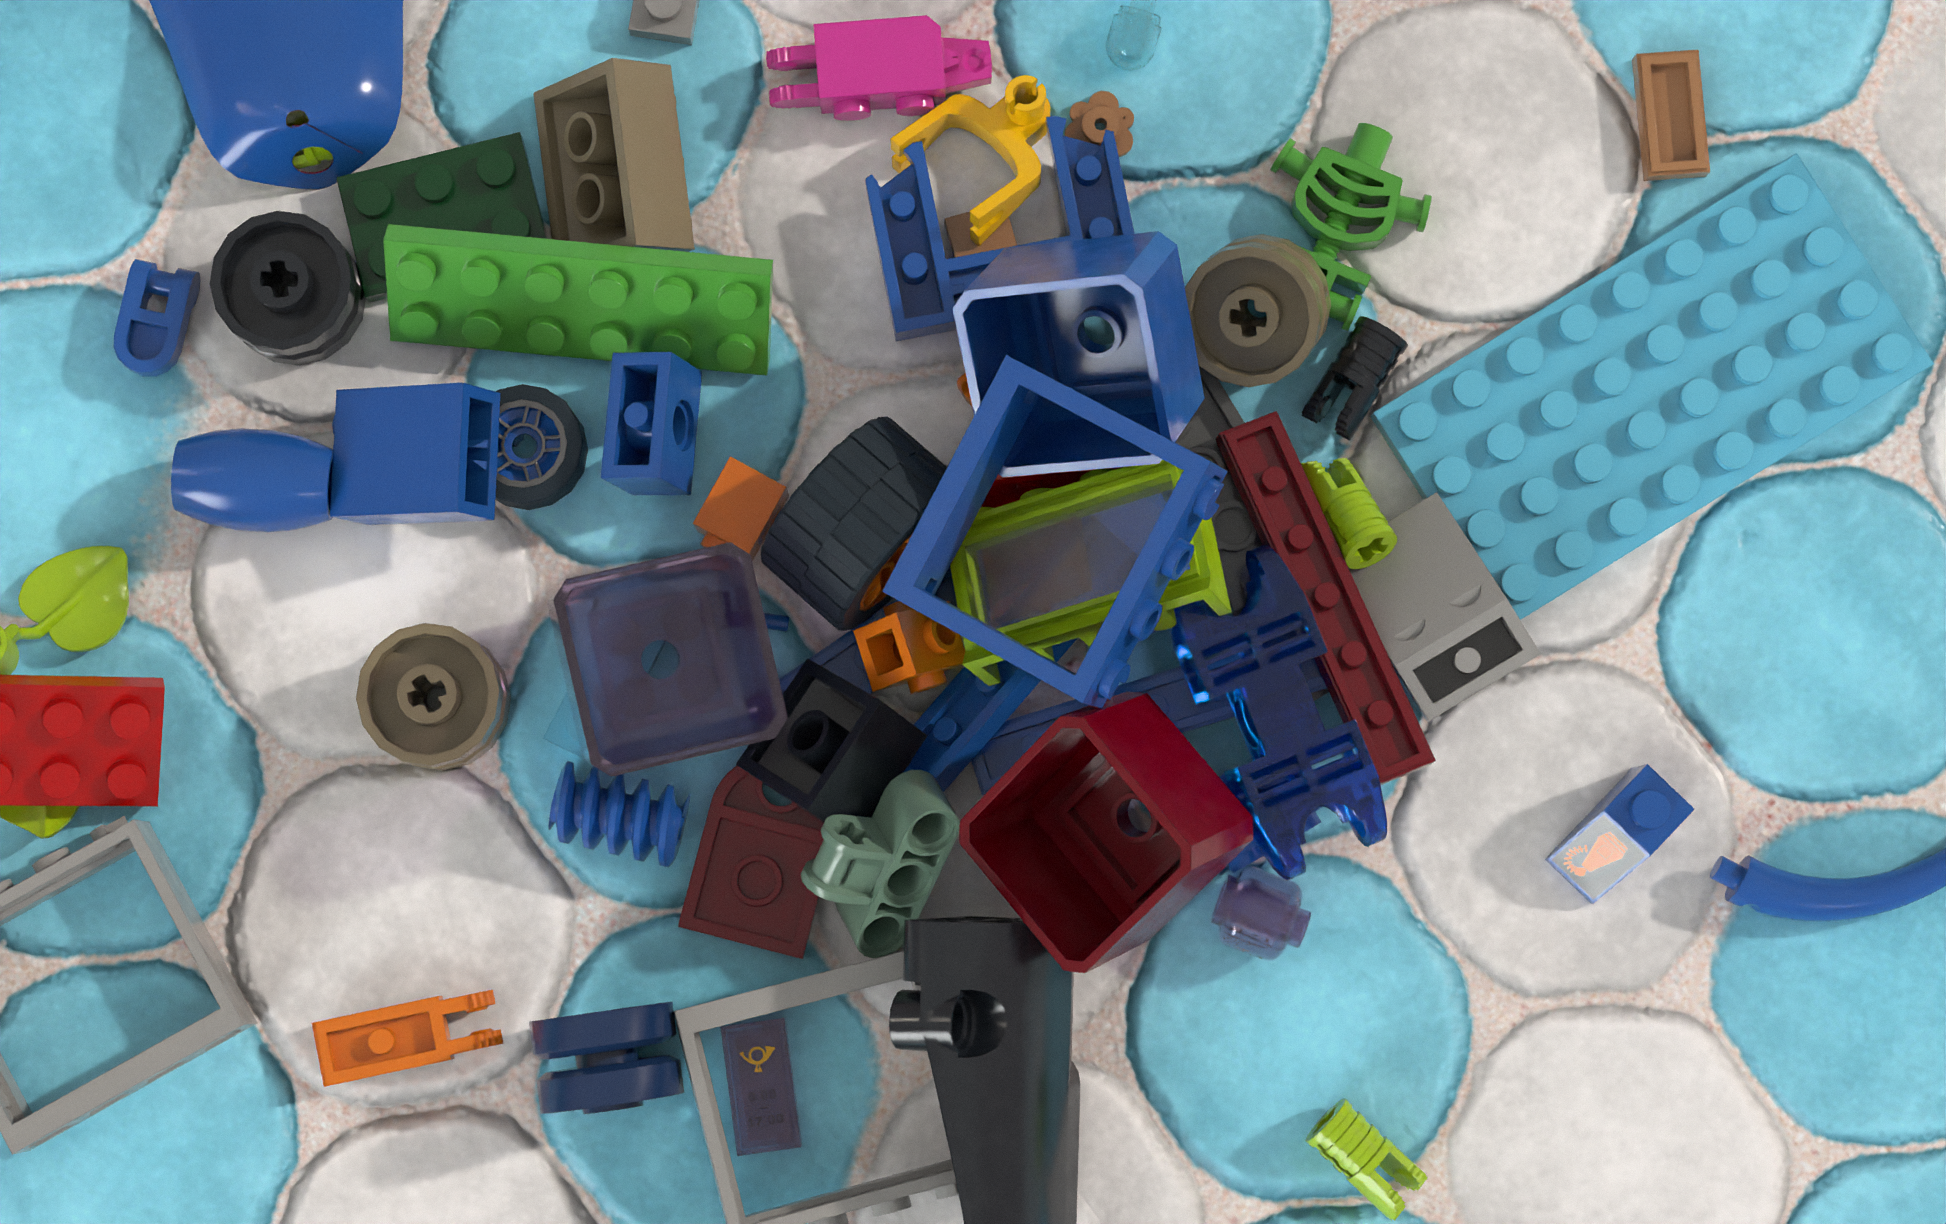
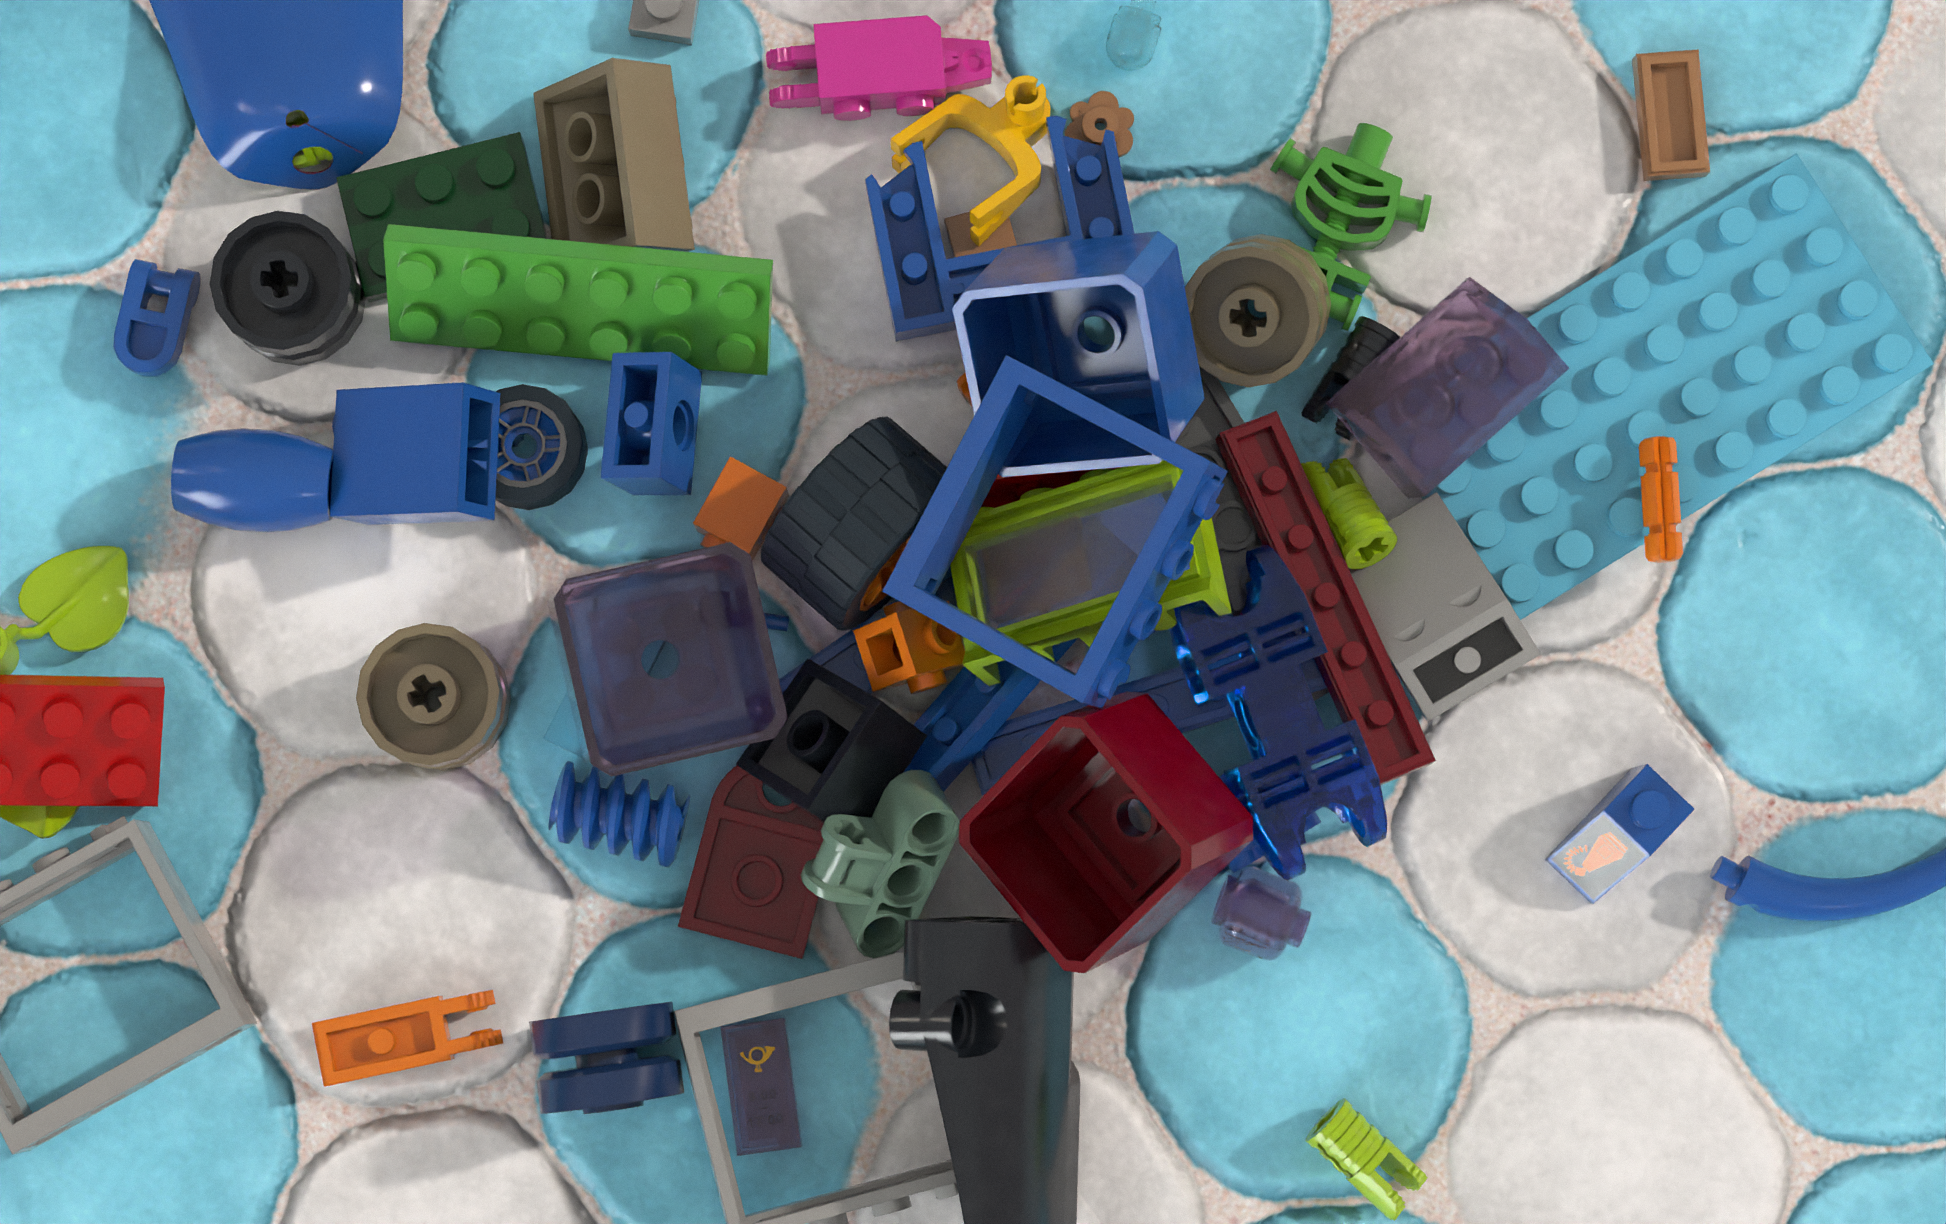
(1446, 387): none -> clear purple slope
(1660, 499): none -> orange axle

